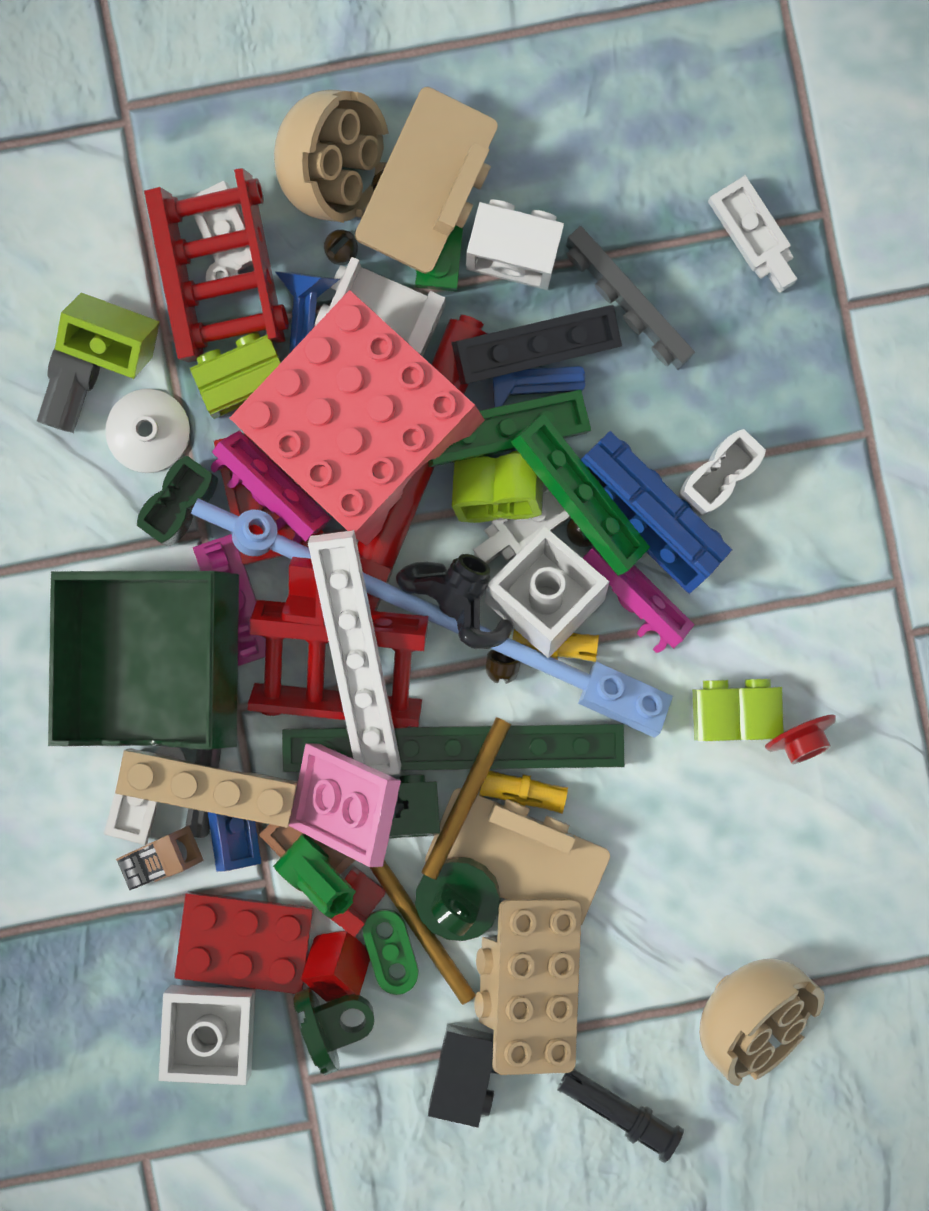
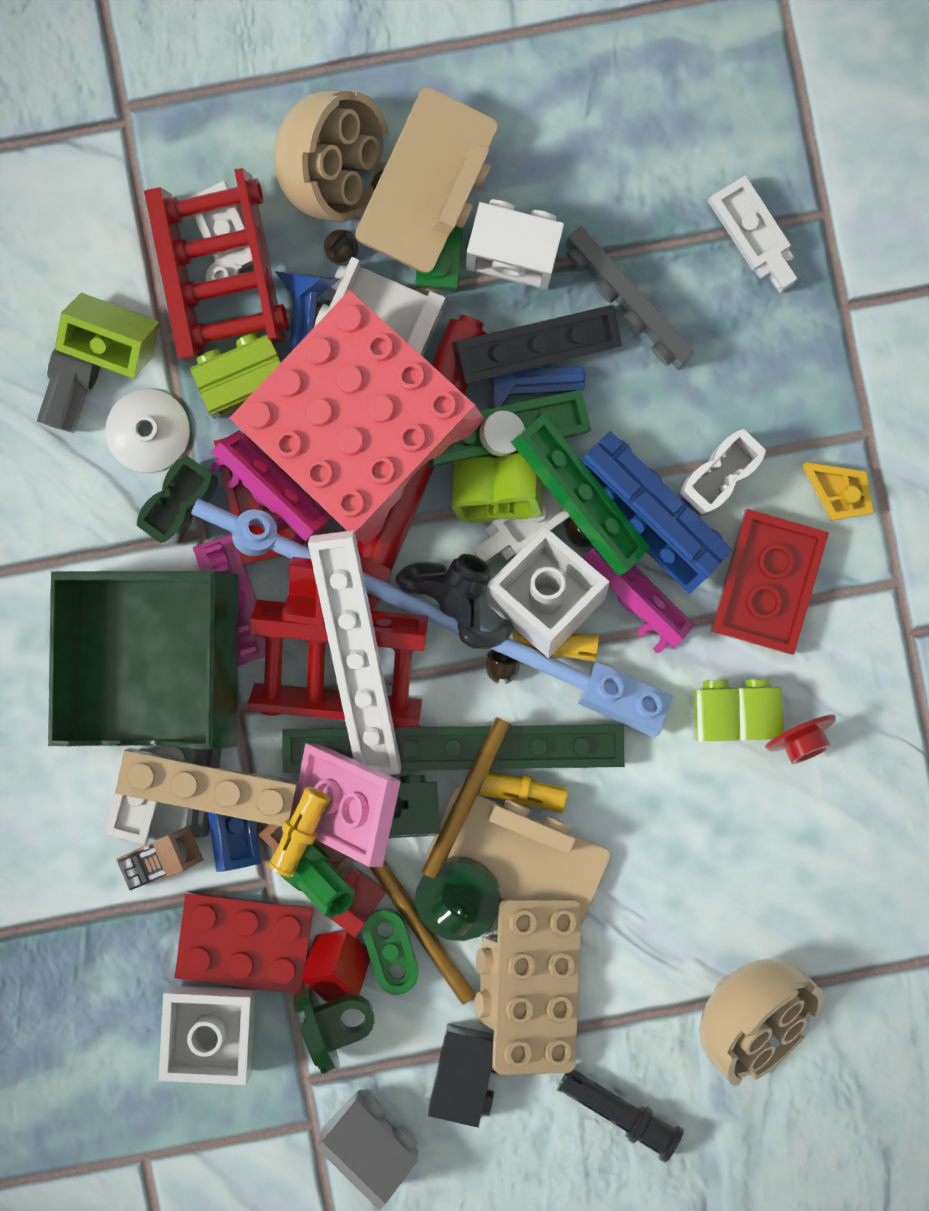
(299, 832): none -> yellow pin
(368, 1148): none -> light grey slope
(499, 431): none -> white tile
(769, 581): none -> red plate
(840, 490): none -> yellow piece

